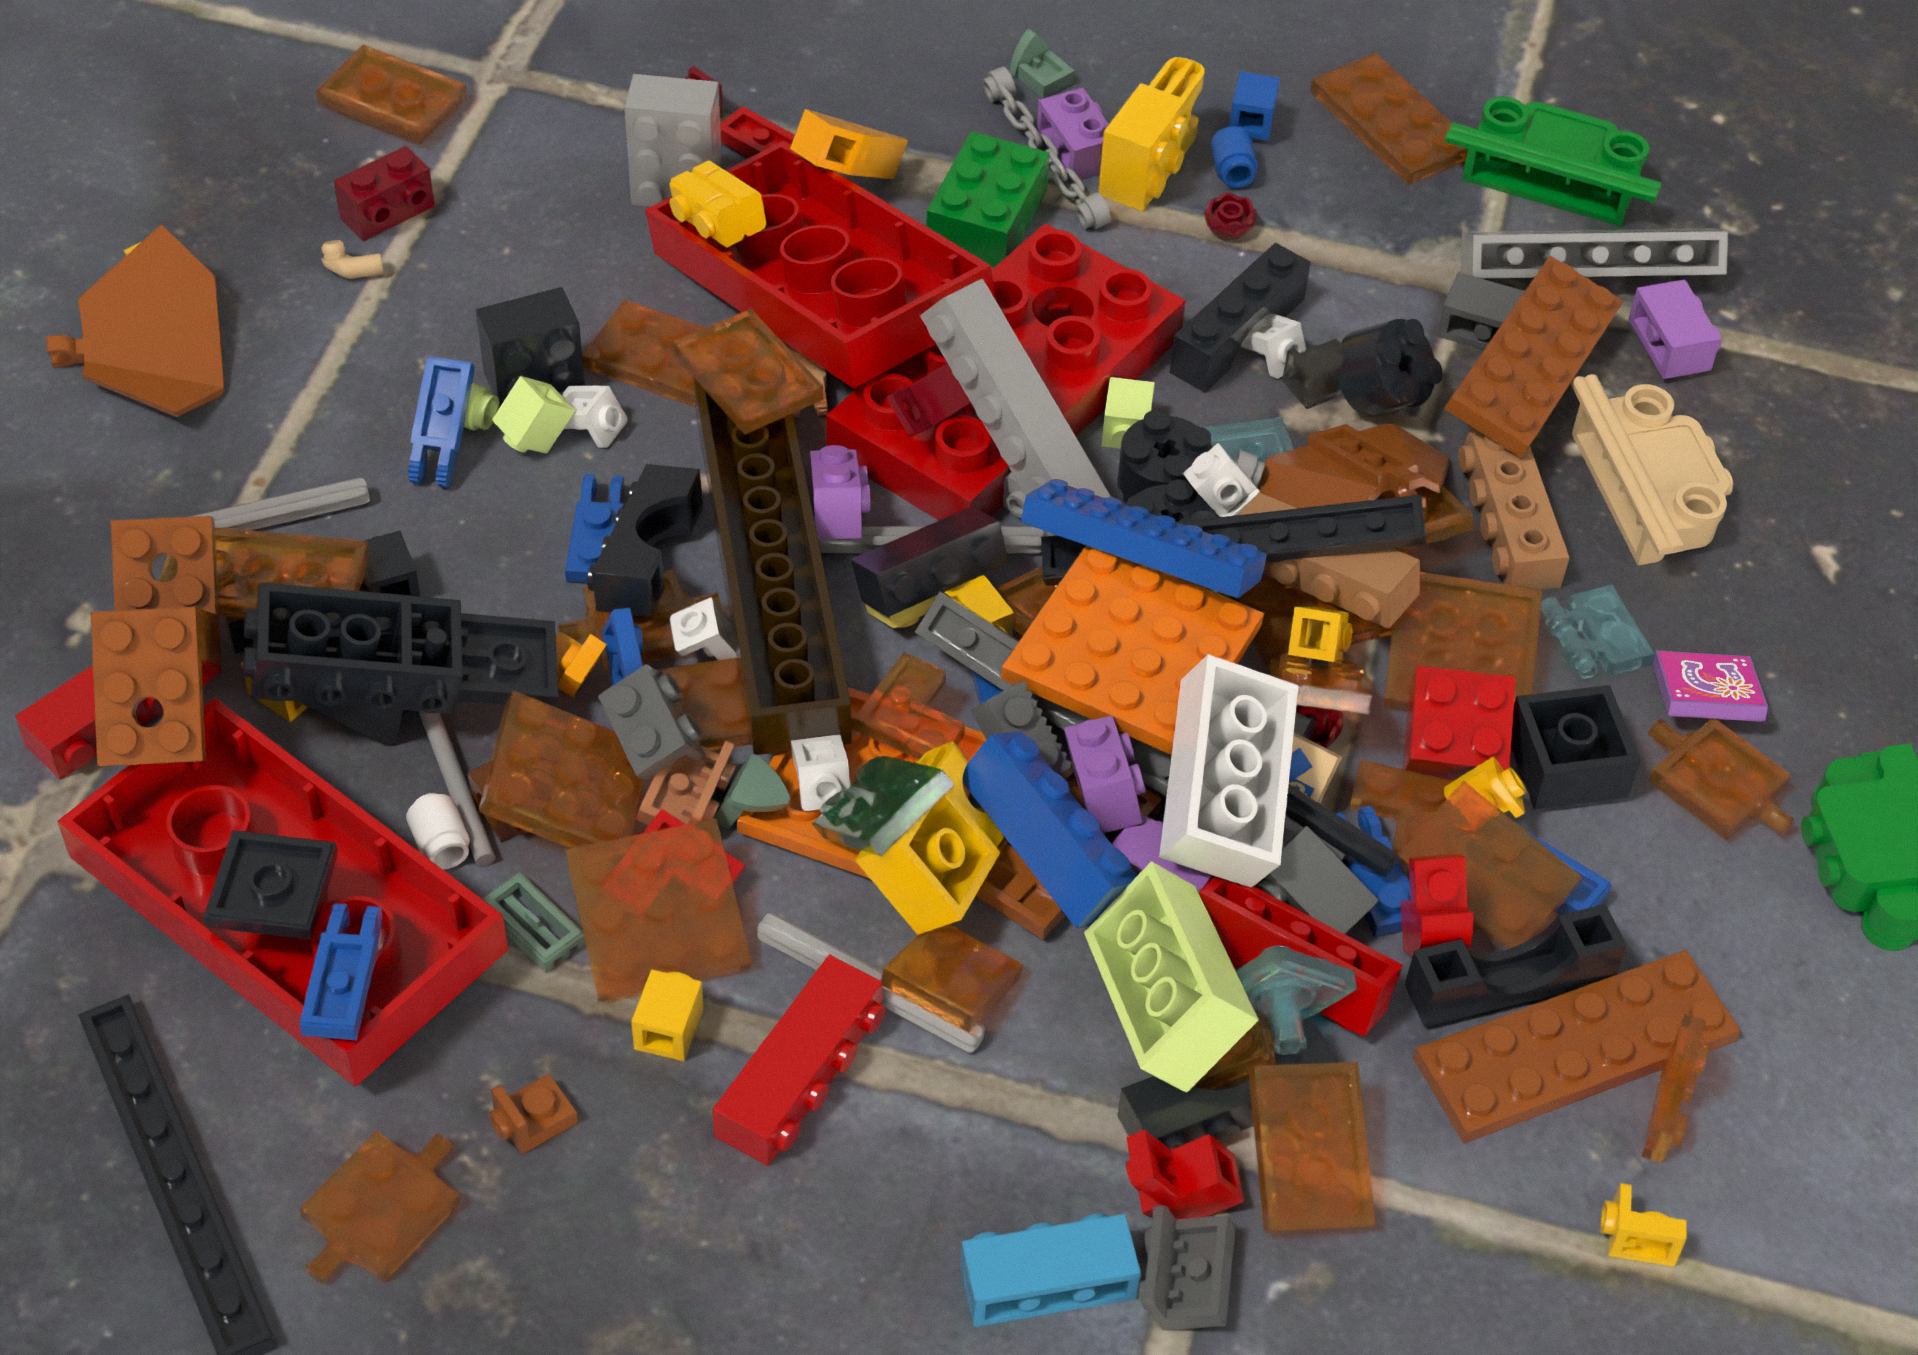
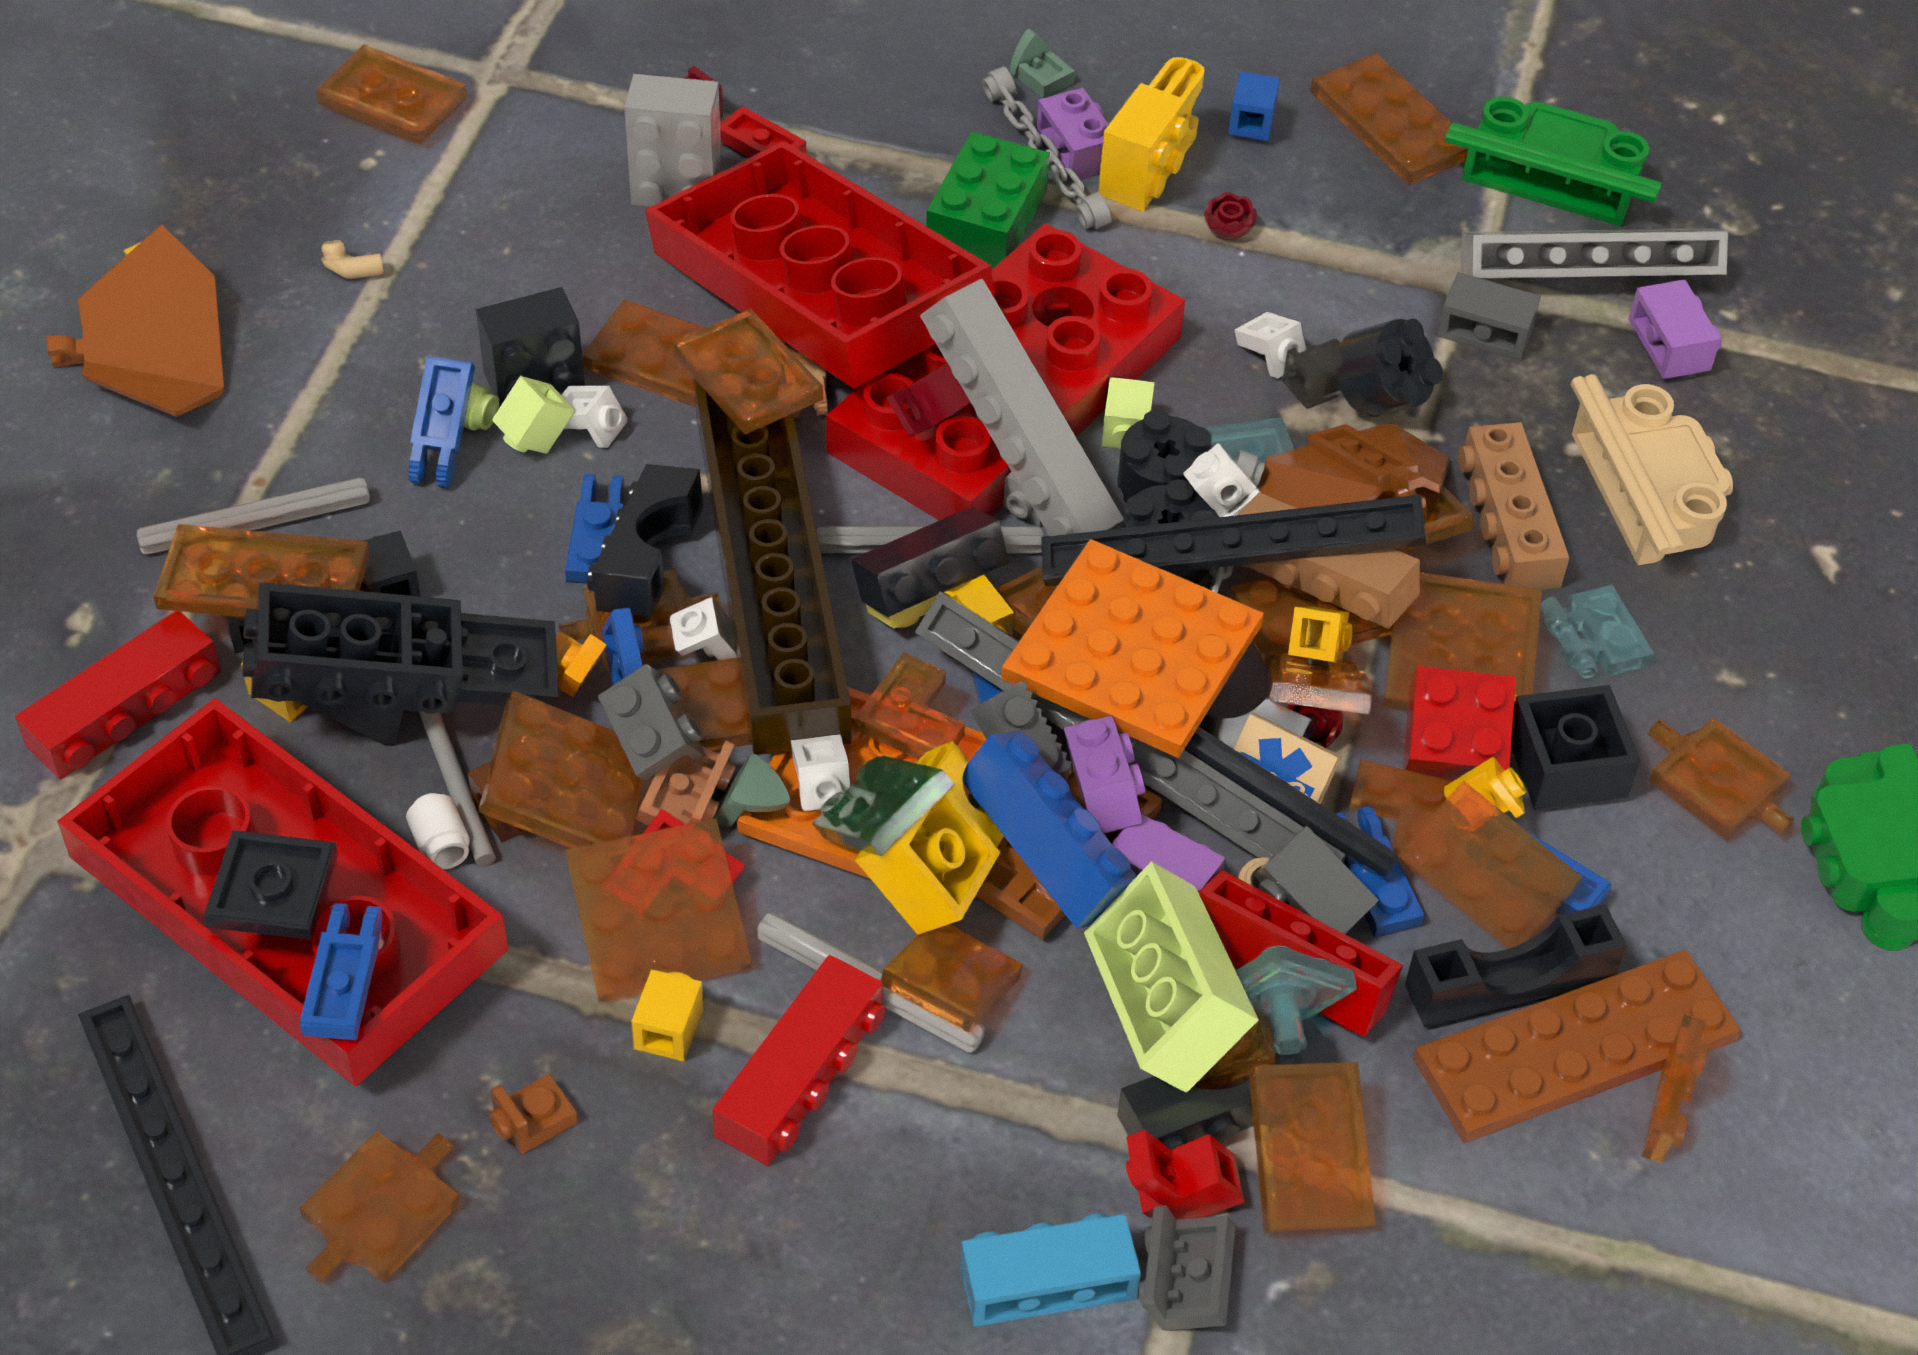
(156, 642): dark orange bracket -> none
(384, 193): dark red brick -> none
(556, 948): sand green tile -> none
(717, 204): yellow brick -> none
(838, 493): medium lavender brick -> none
(847, 146): light orange slope -> none
(1144, 537): blue piece -> none
(1212, 338): black arch -> none
(1229, 771): white brick -> none
(1234, 156): blue brick -> none
(1437, 903): red brick -> none
(1534, 356): dark orange plate -> none
(1641, 1236): yellow bracket -> none
(1710, 686): tile -> none

